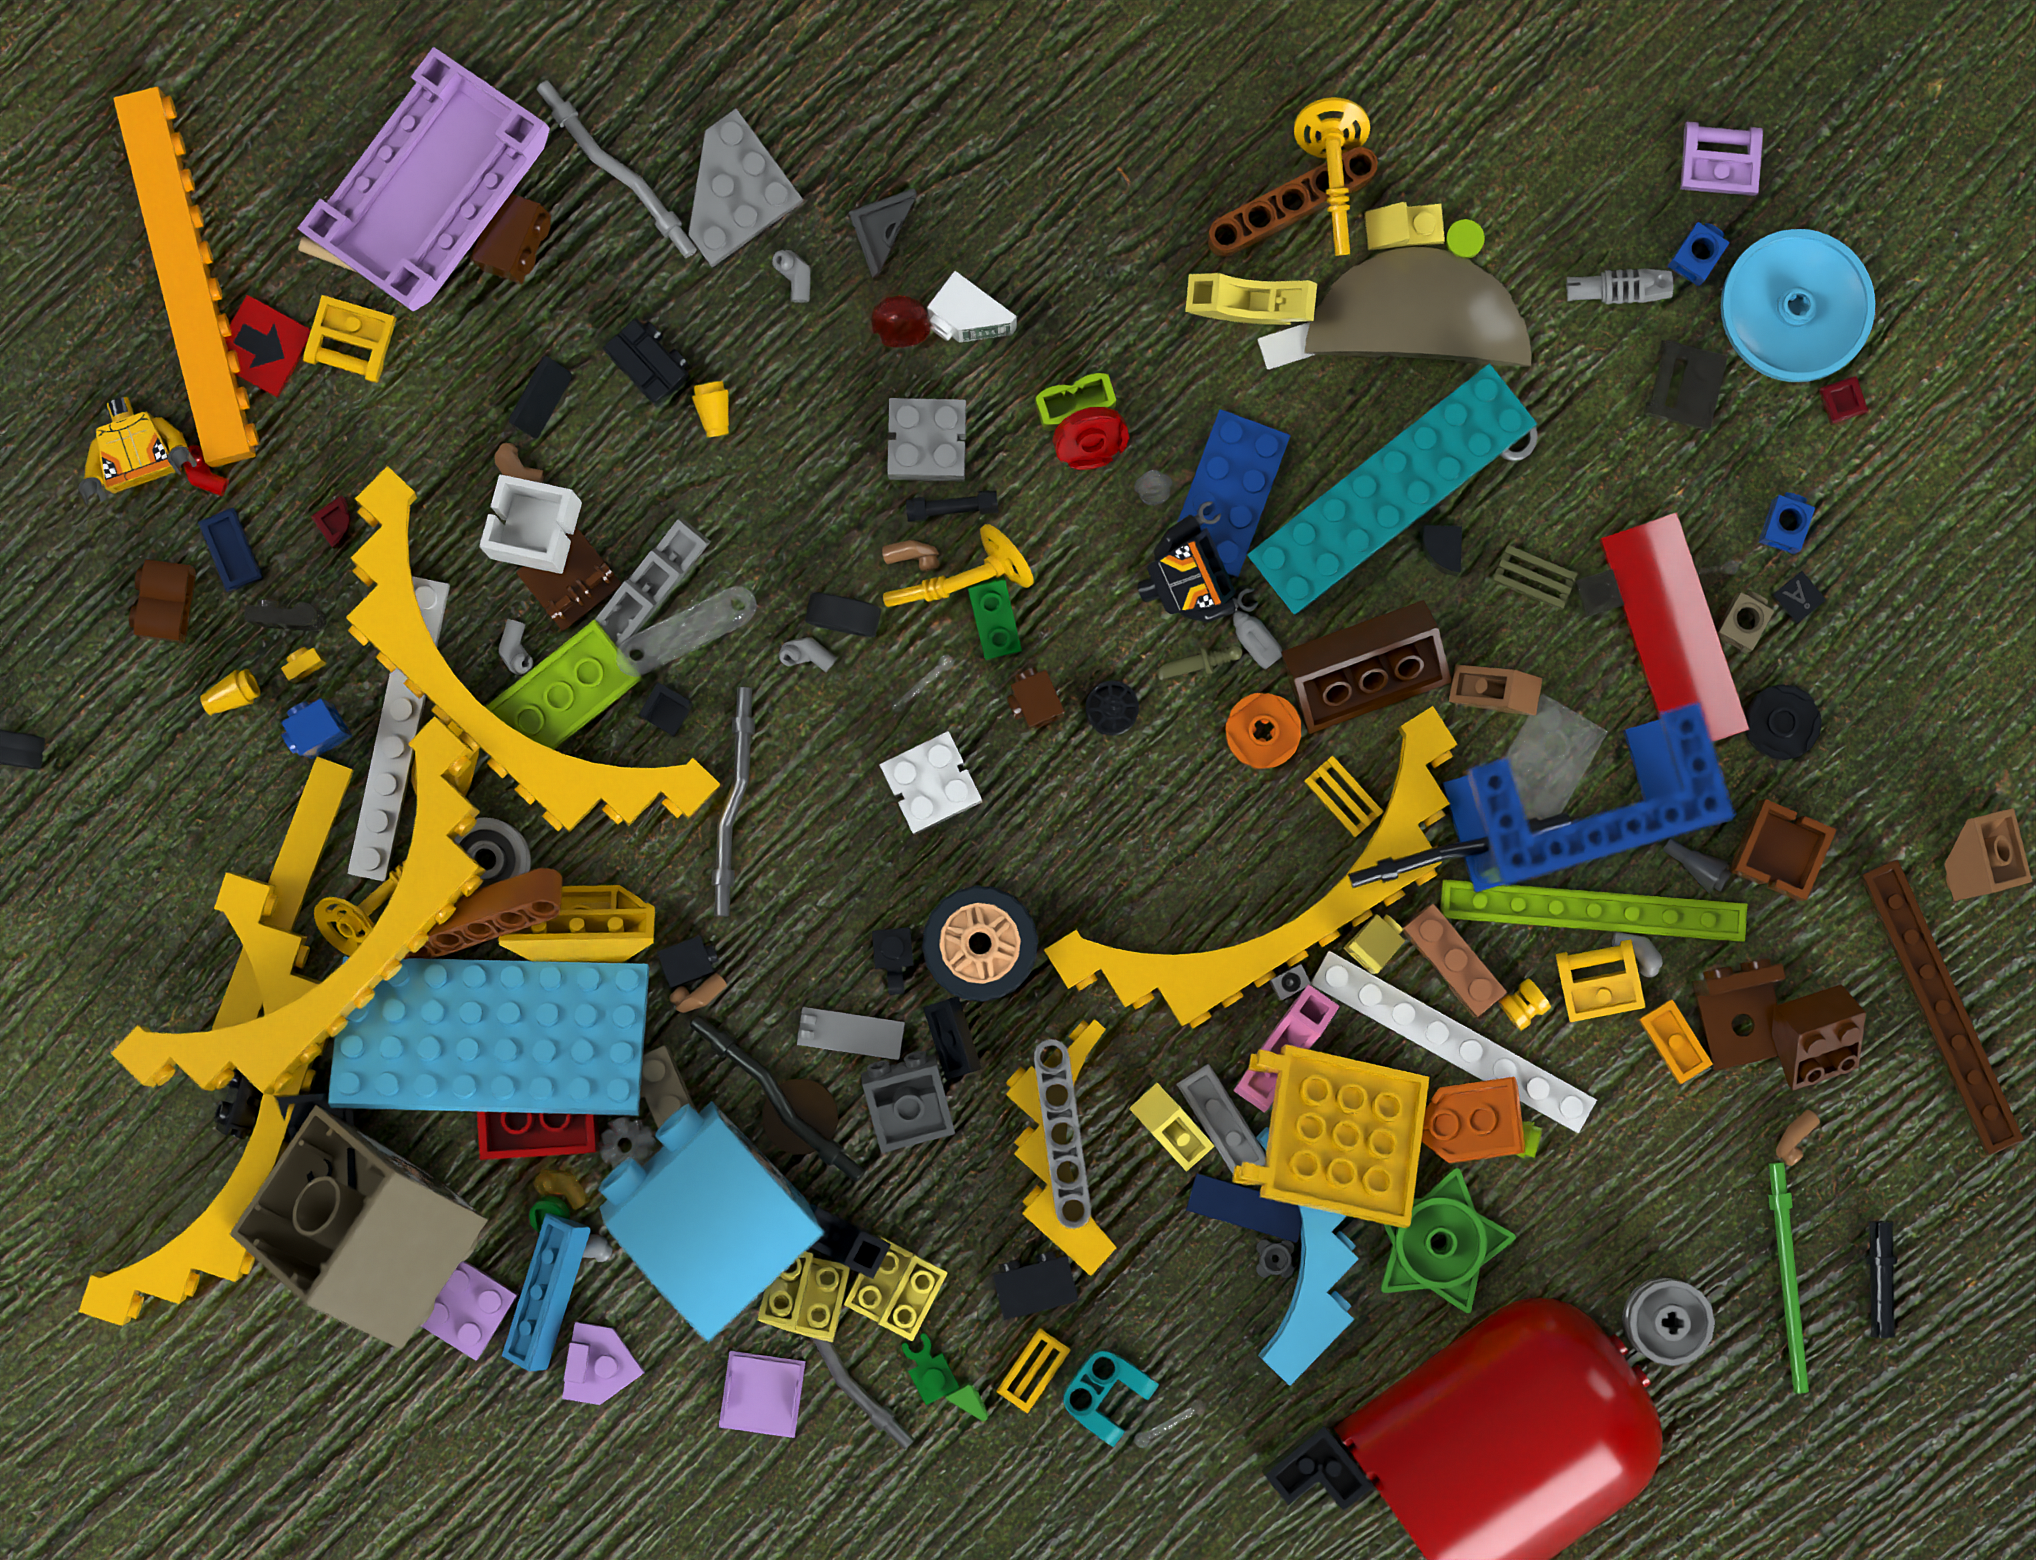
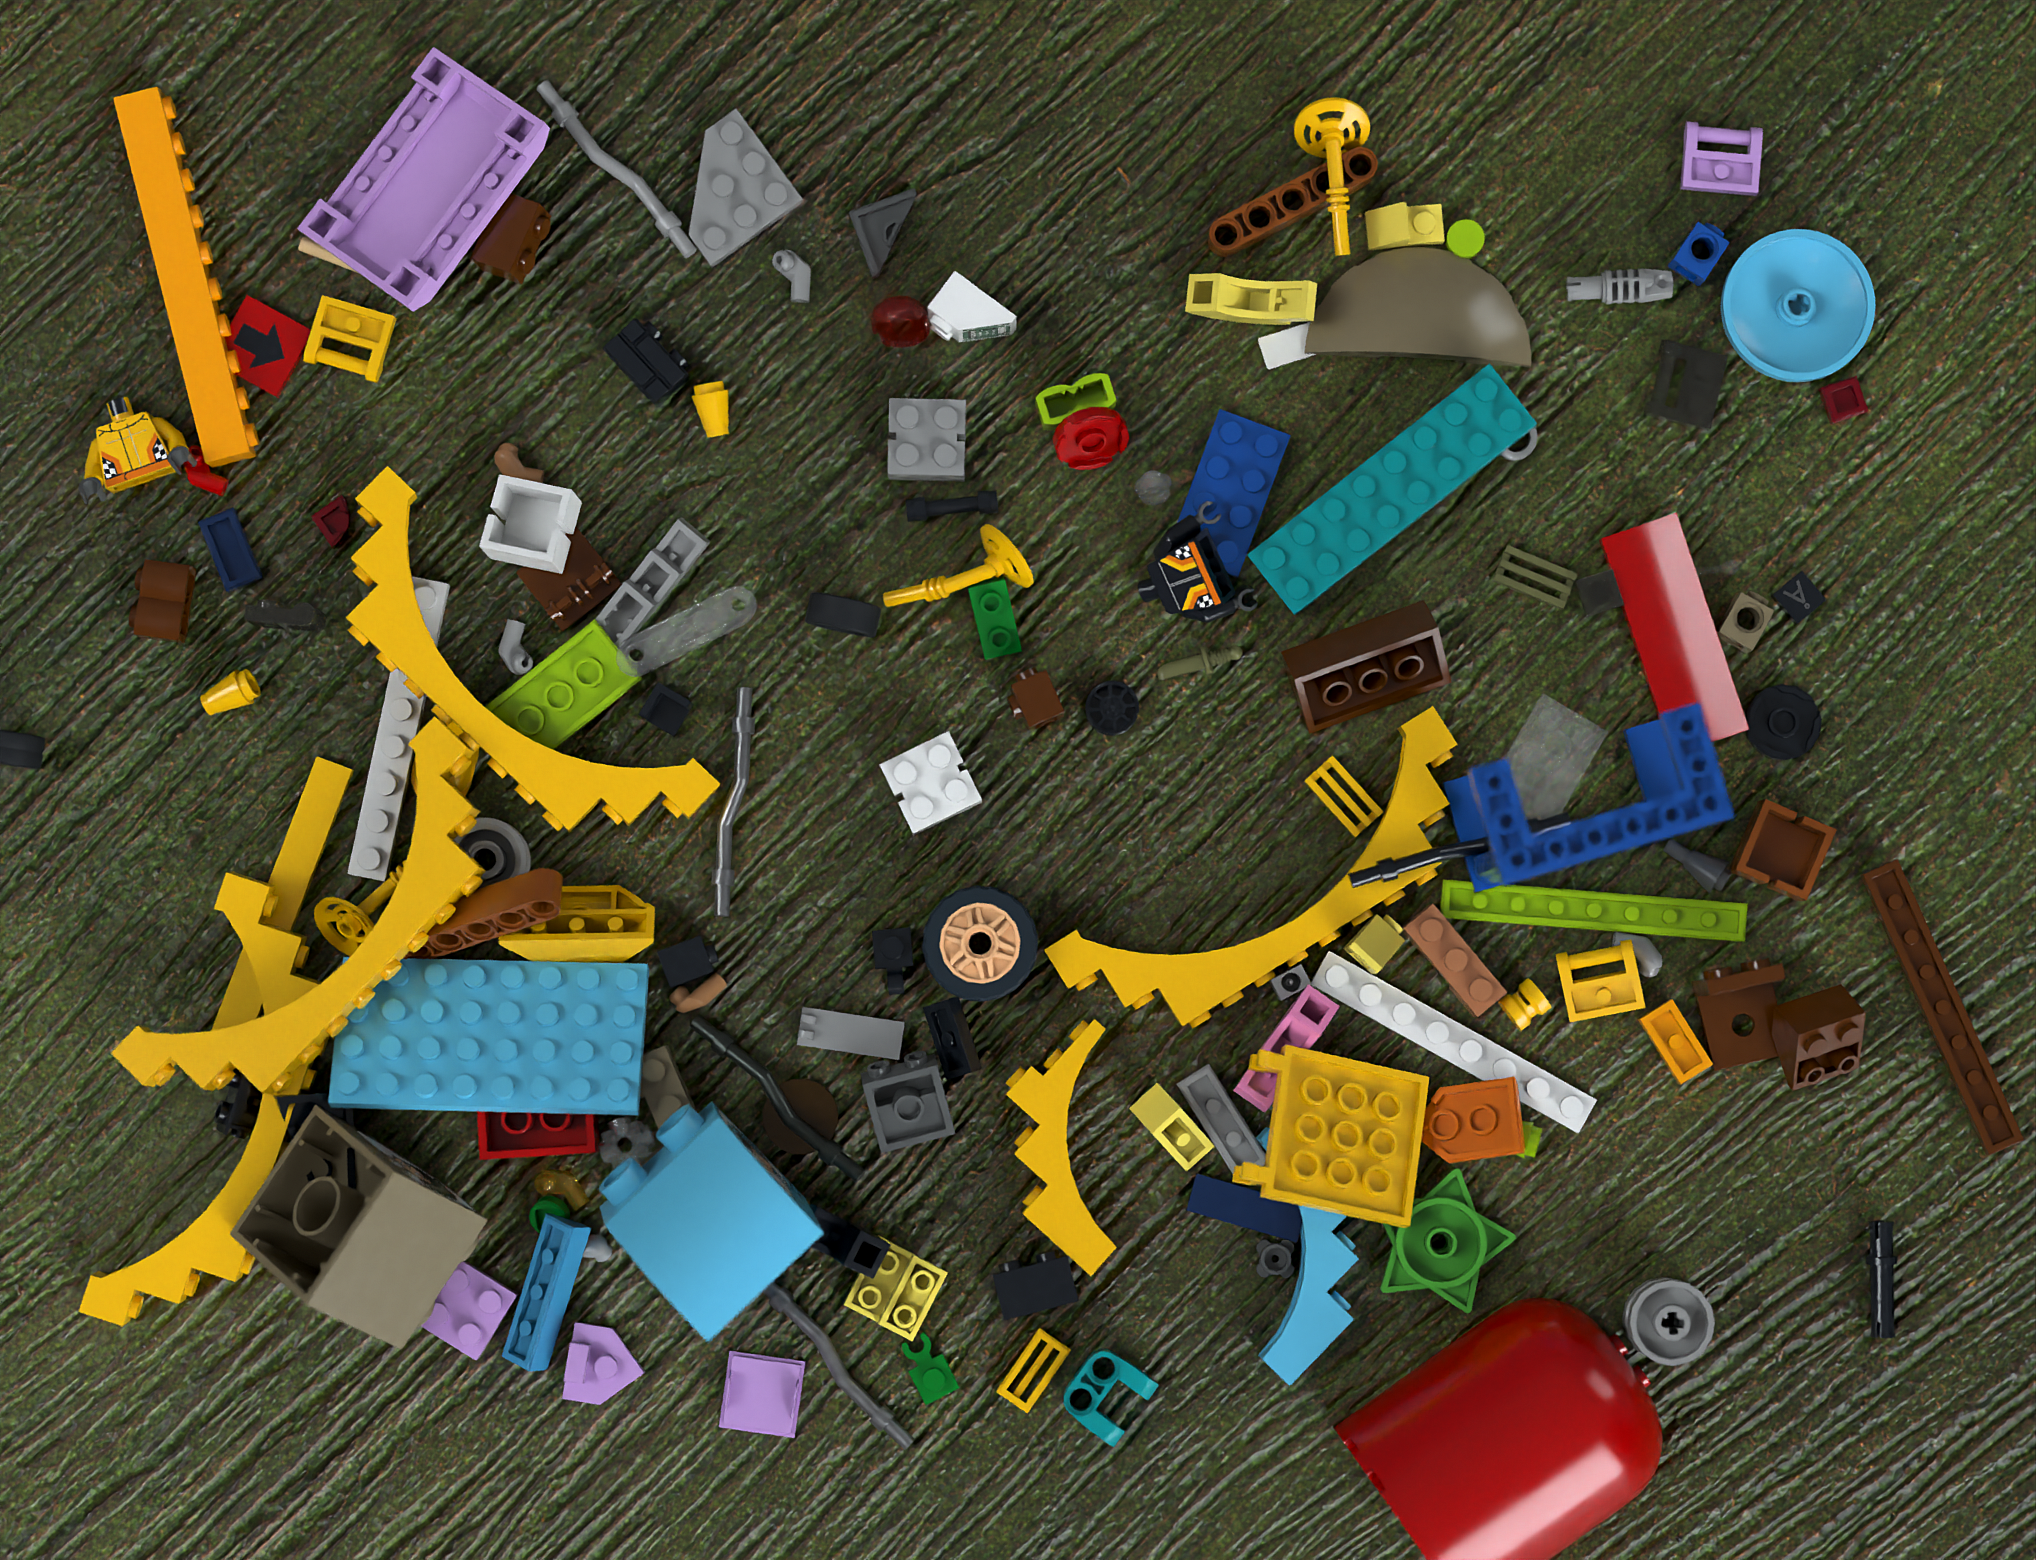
(302, 664): yellow plate -> none
(314, 728): blue brick -> none
(540, 398): black slope -> none
(806, 650): light grey arm -> none
(806, 1297): light yellow slope -> none
(912, 549): medium nougat arm -> none
(945, 664): clear hinge -> none
(969, 1400): bright green slope -> none
(1057, 1152): light grey beam -> none
(1142, 1438): clear hinge -> none
(1256, 639): light grey piece -> none
(1266, 709): orange plate -> none
(1314, 1460): black brick -> none
(1442, 547): black brick -> none
(1495, 689): medium nougat slope -> none
(1775, 535): blue brick -> none
(1781, 1202): bright green bar -> none
(1793, 1135): medium nougat arm -> none
(1987, 857): medium nougat slope -> none

